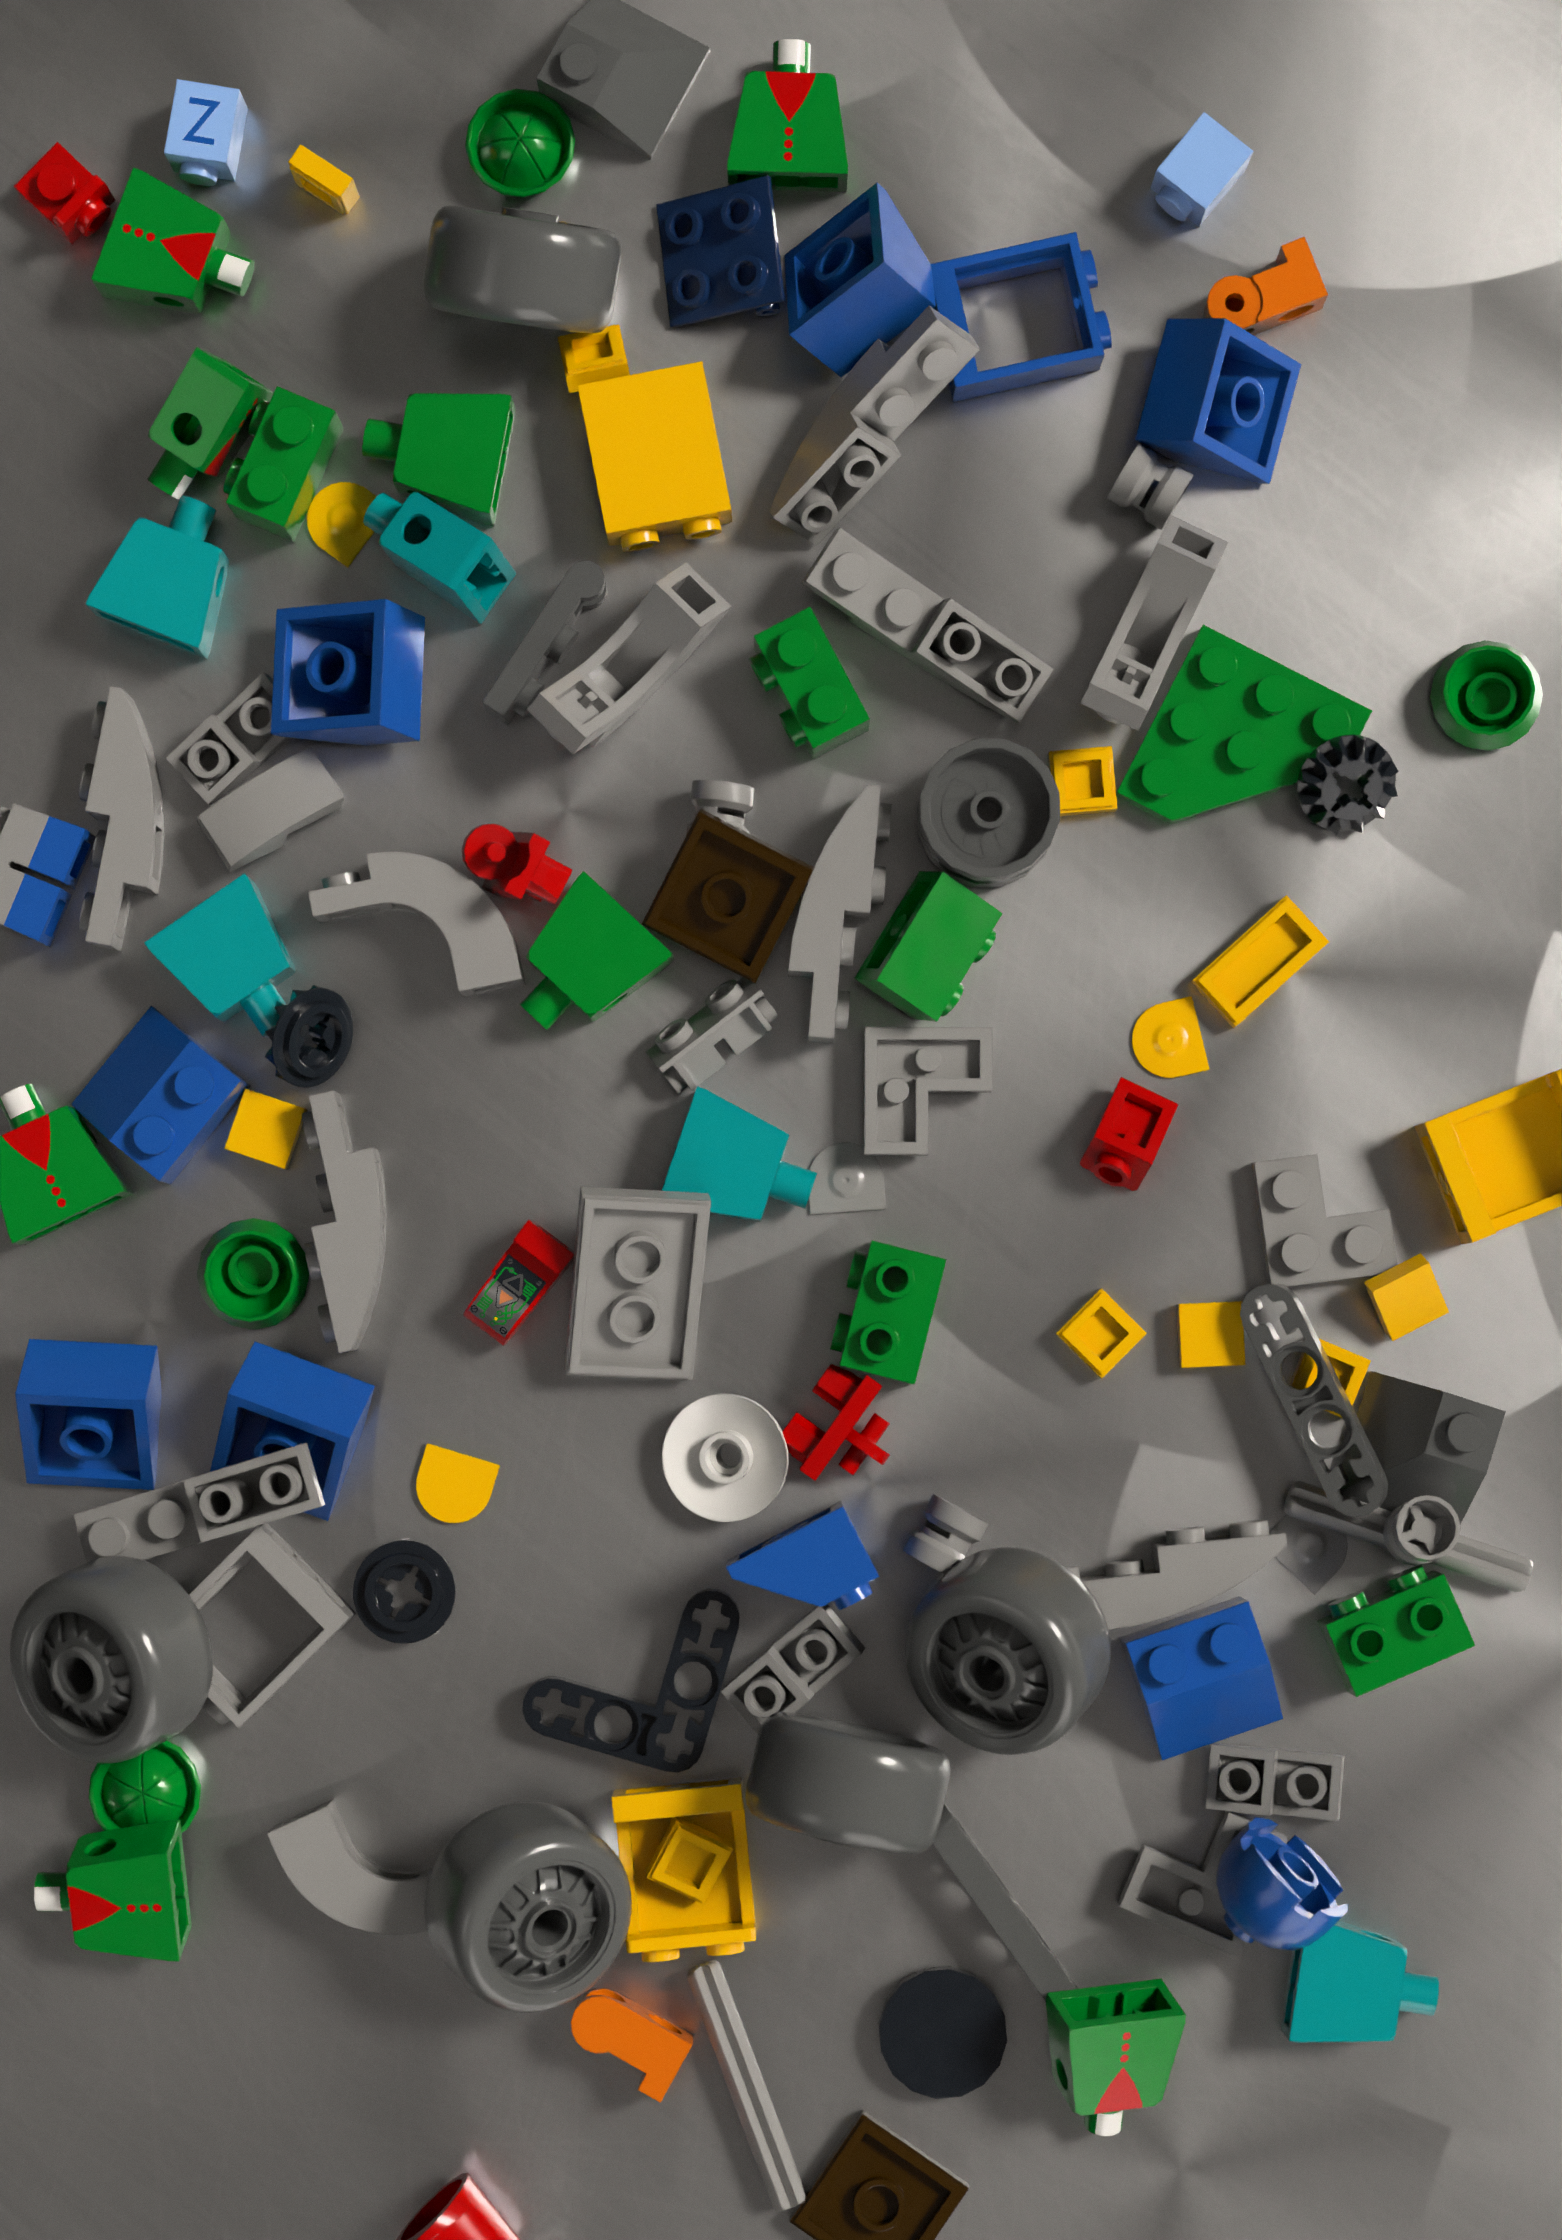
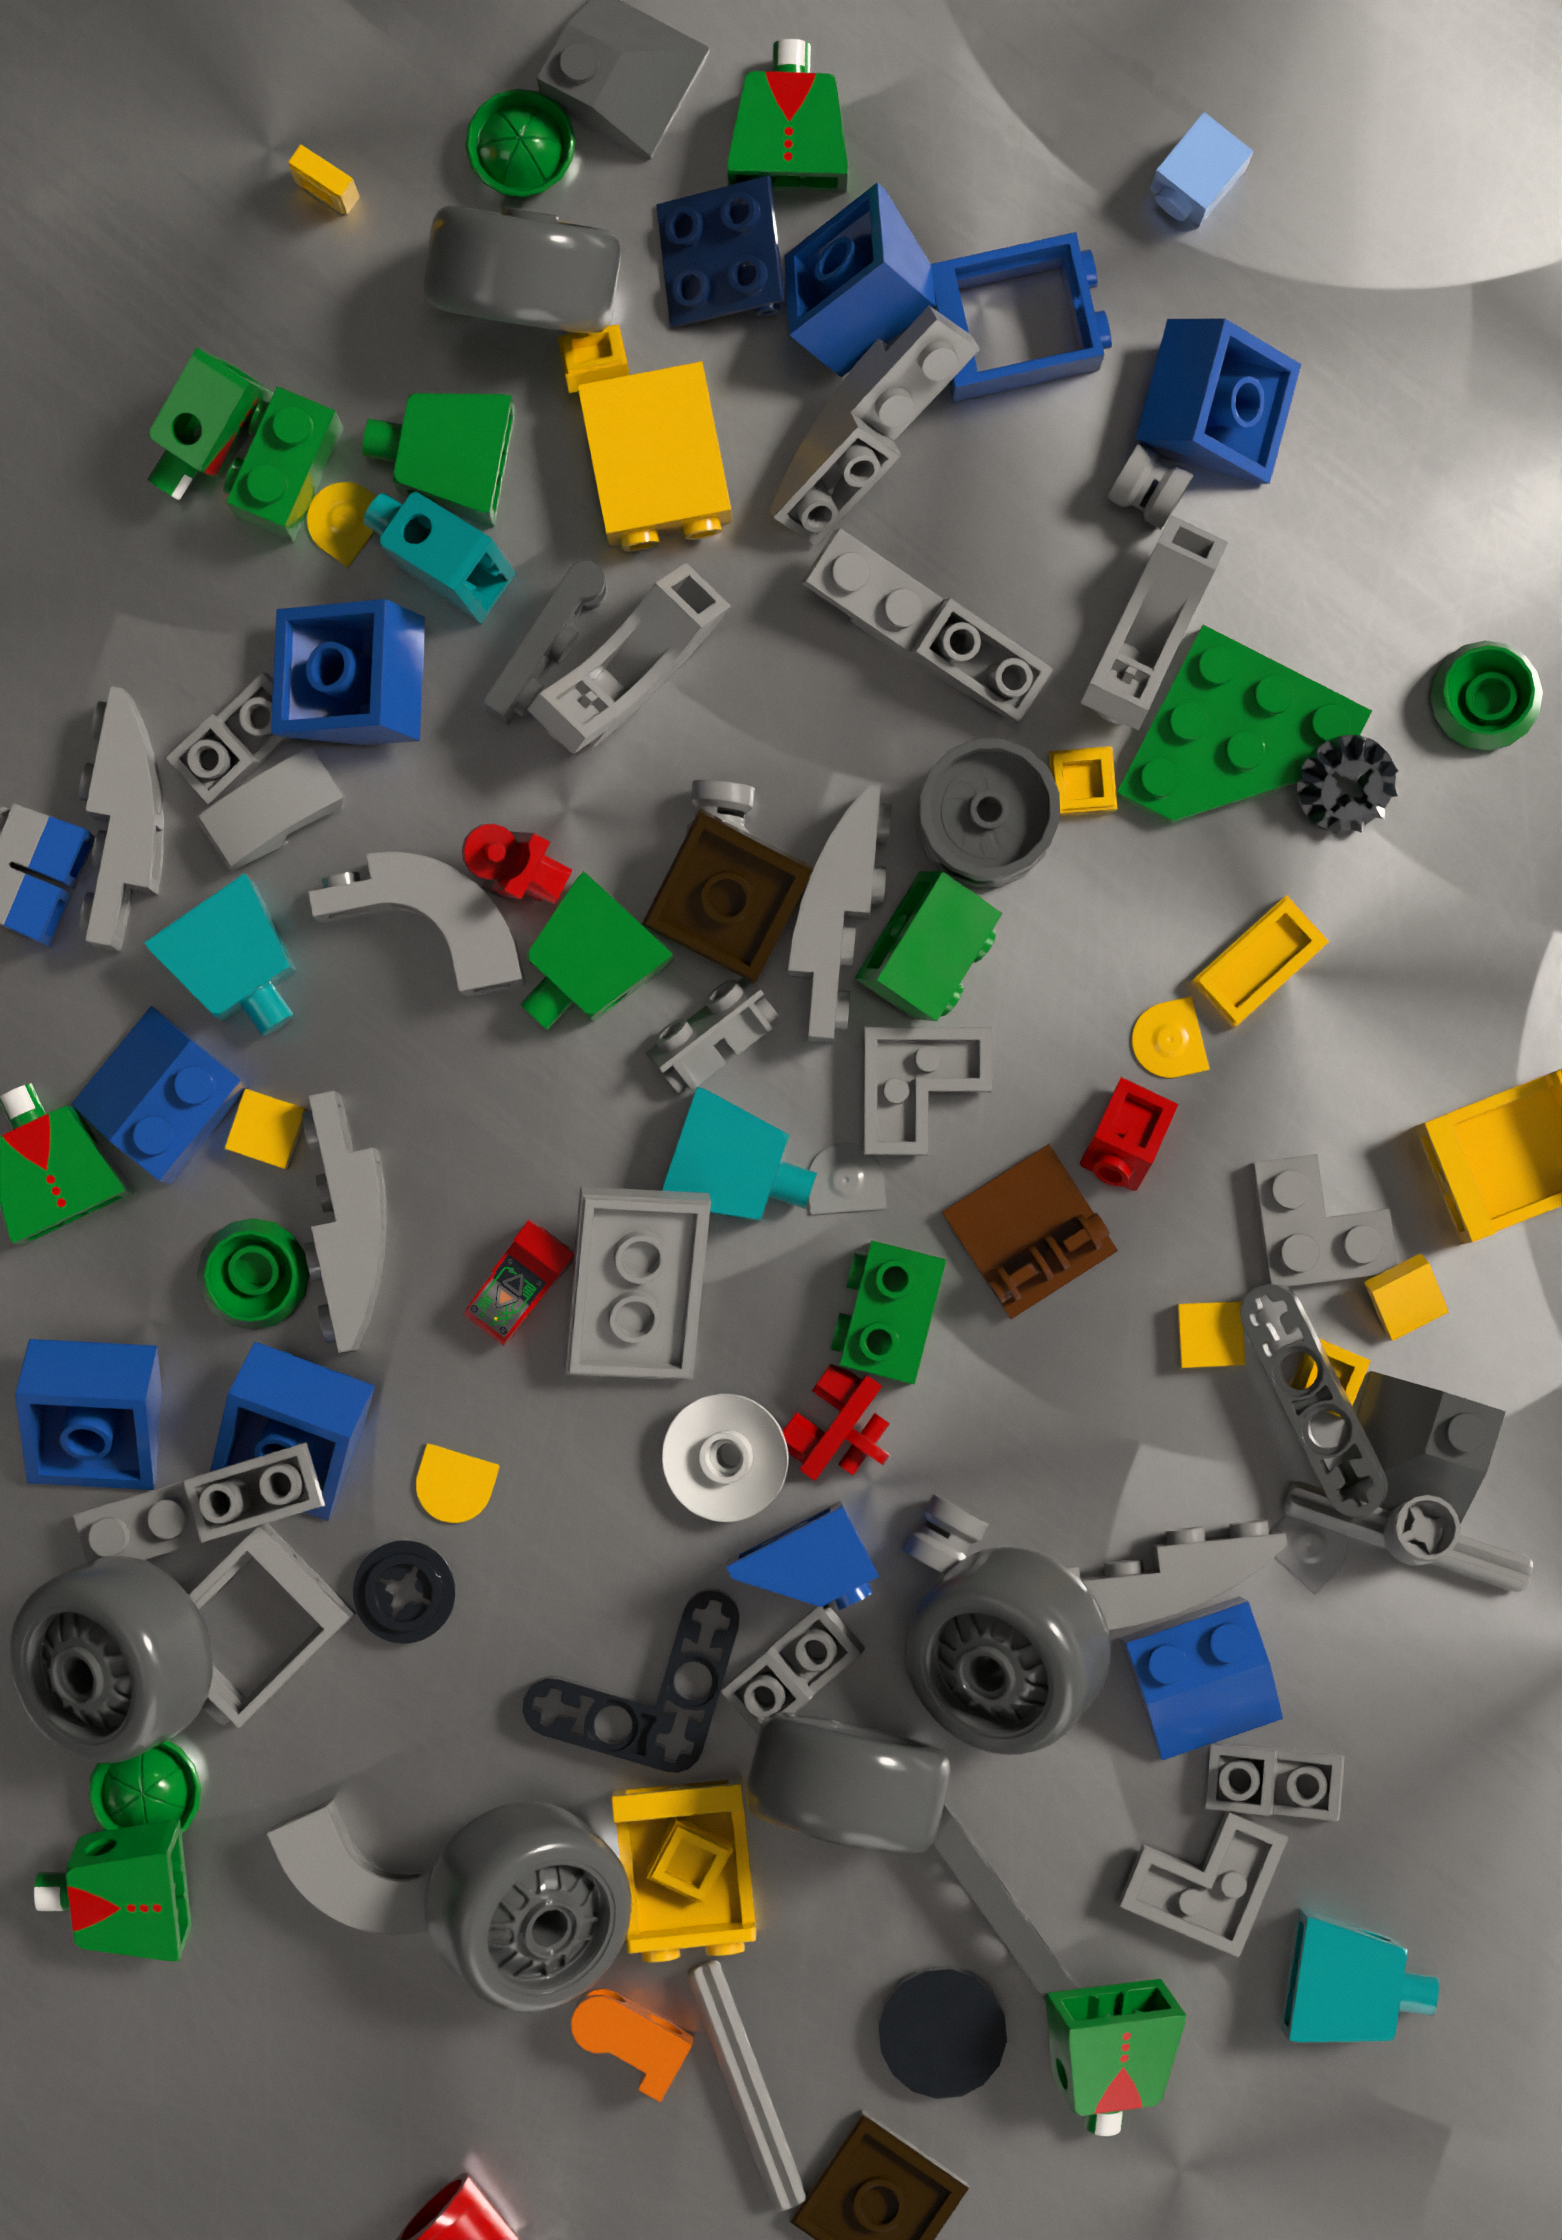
(66, 194): red bracket -> none
(166, 580): teal torso -> none
(167, 250): green torso -> none
(205, 132): light blue brick -> none
(331, 1031): black gear -> none
(811, 684): green brick -> none
(1030, 1231): none -> reddish brown hinge
(1100, 1333): yellow tile -> none
(1272, 295): orange leg -> none
(1276, 1889): blue cylinder -> none
(1394, 1630): green brick -> none

